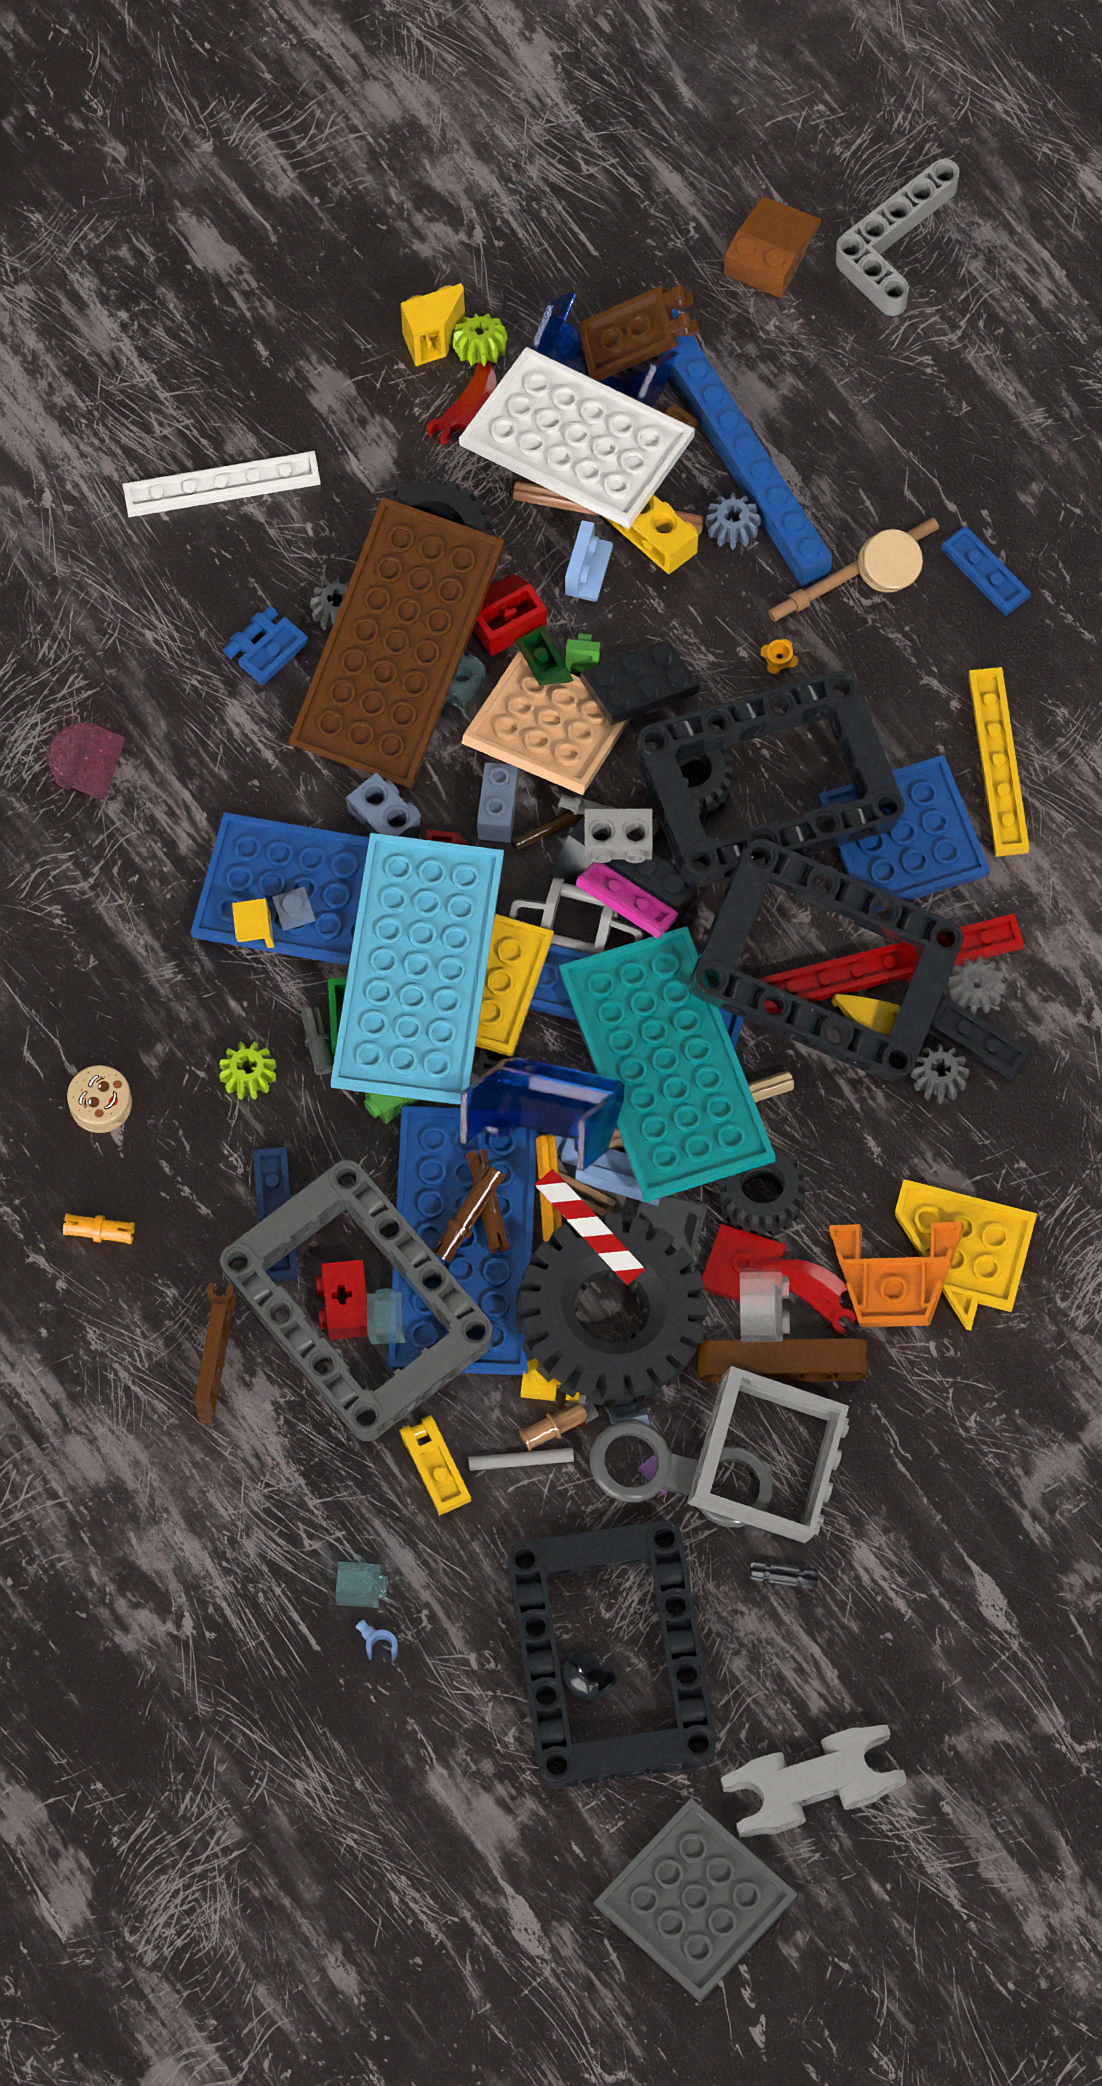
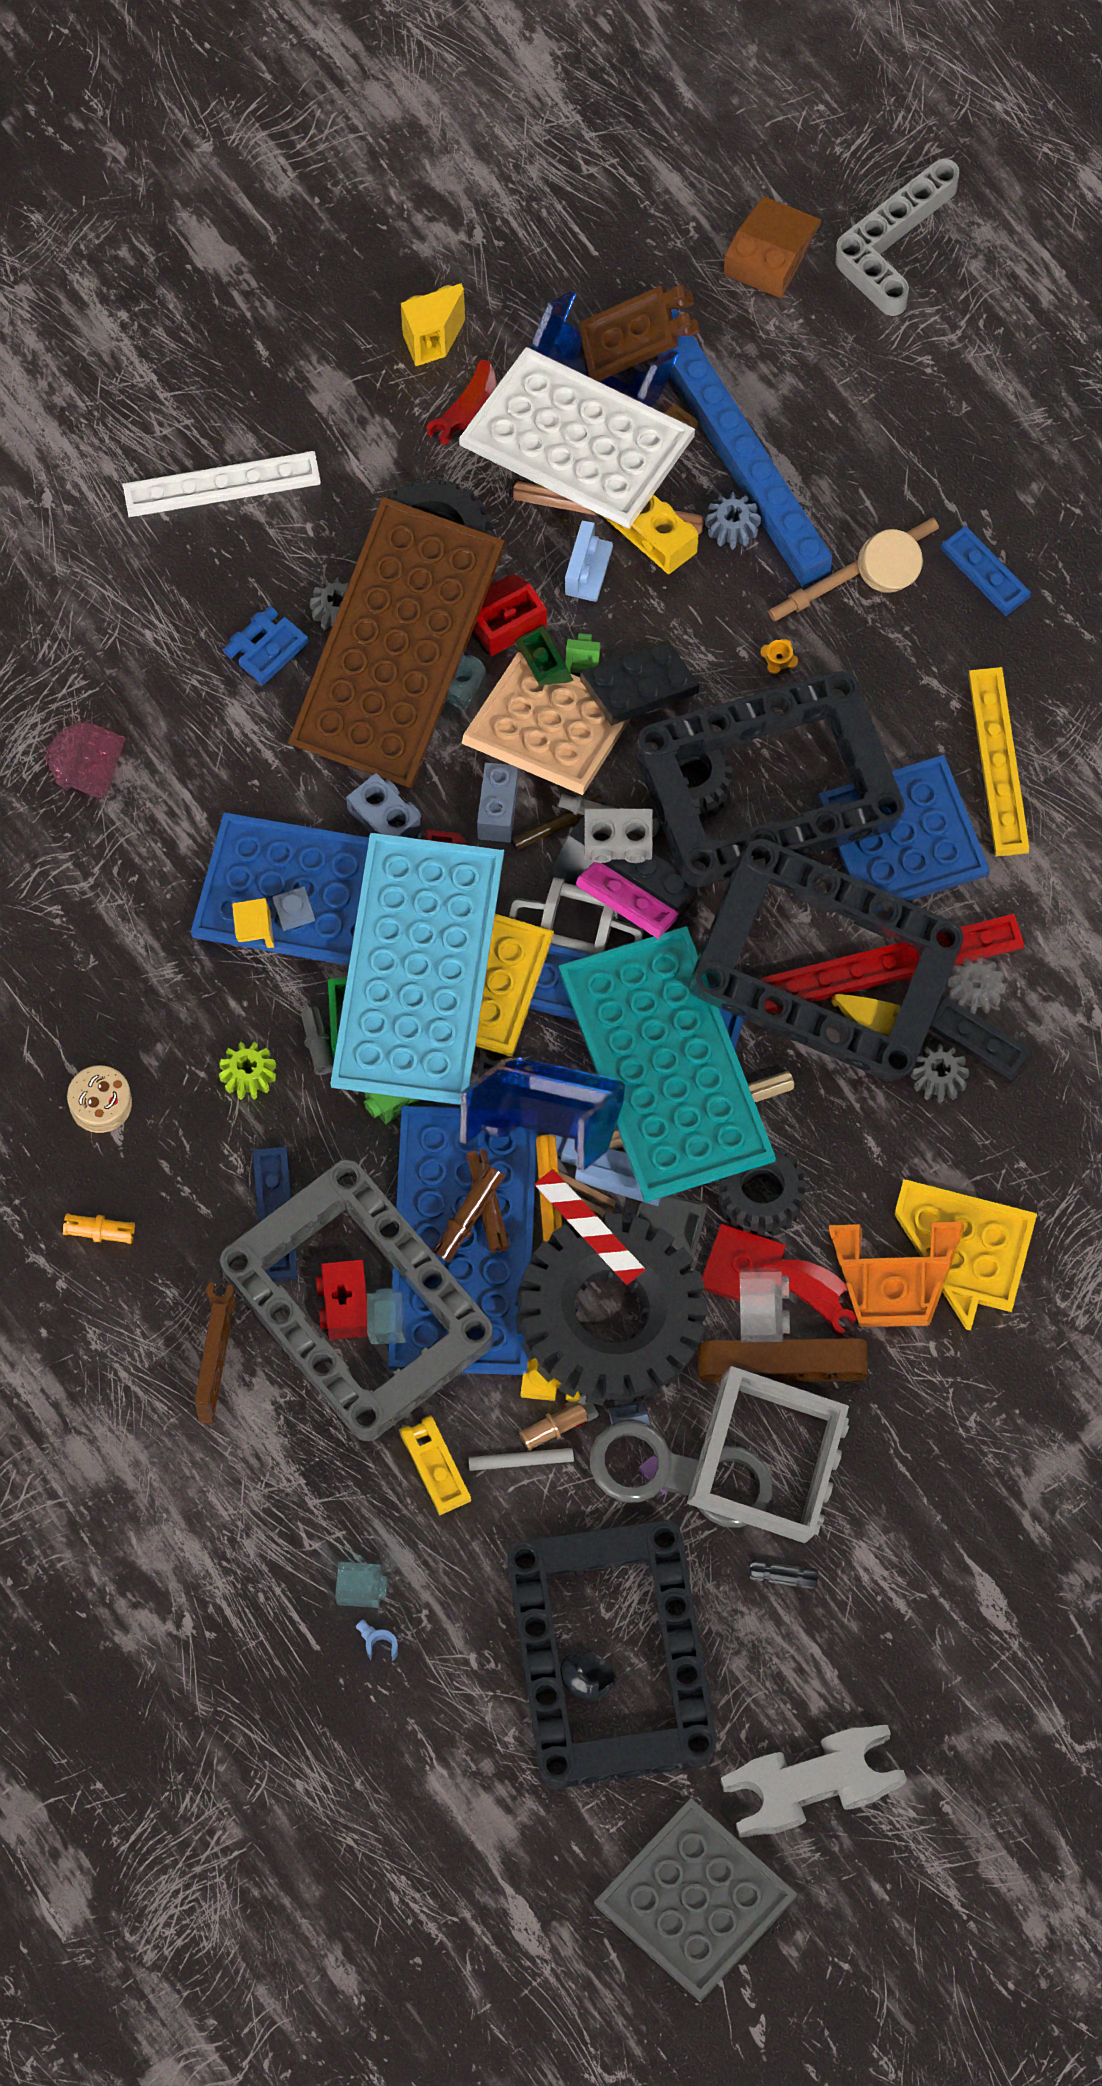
(479, 339): lime gear -> none

